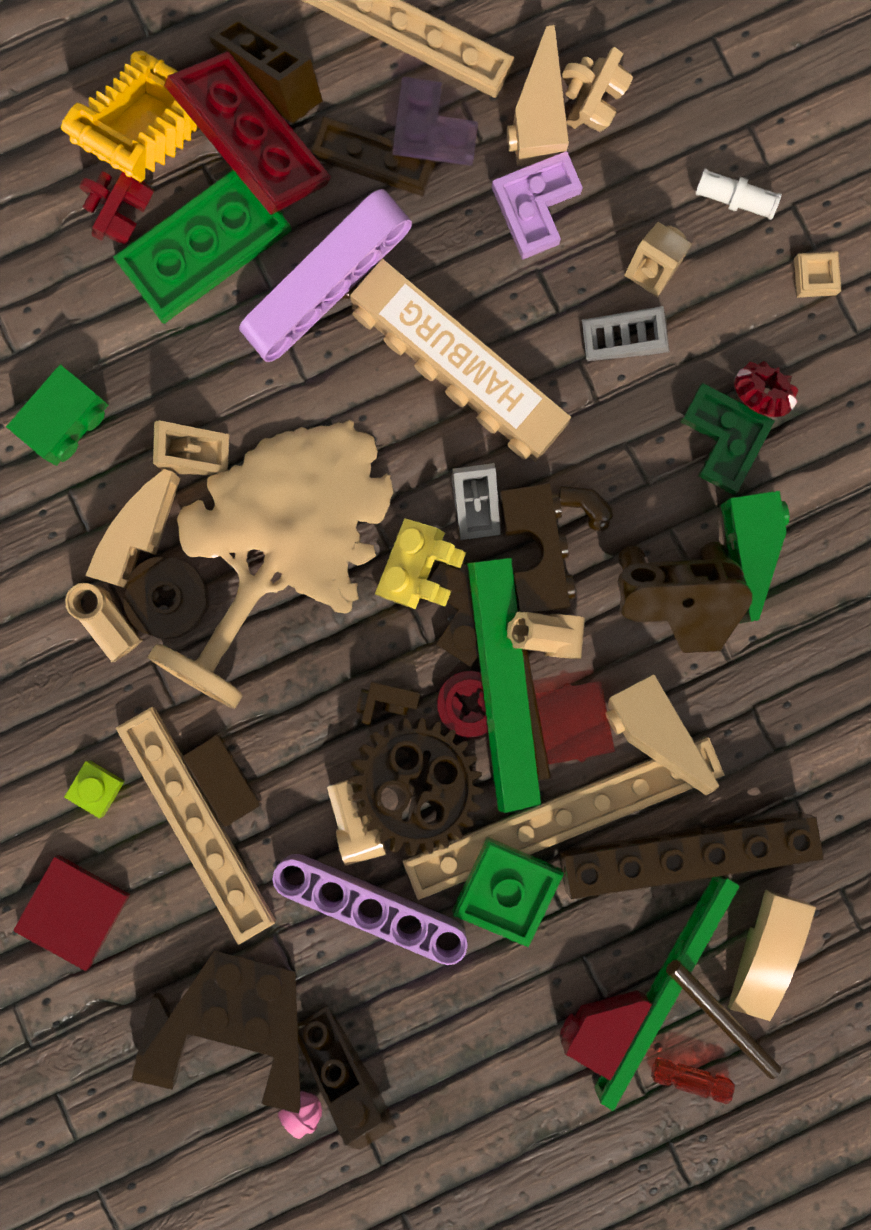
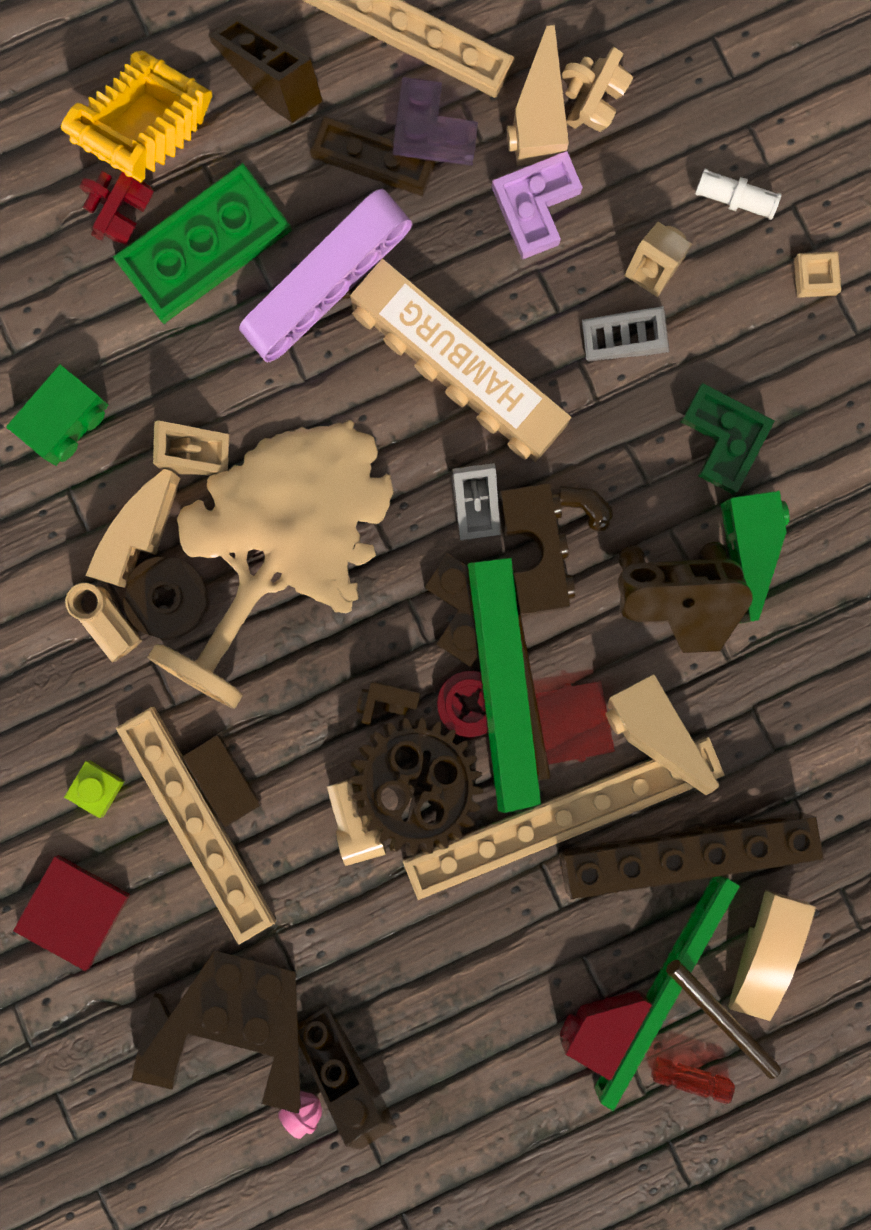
(247, 131): dark red tile -> none
(382, 926): lavender beam -> none
(411, 562): light yellow plate -> none
(507, 892): green tile -> none
(552, 634): tan piece -> none
(750, 388): dark red gear -> none

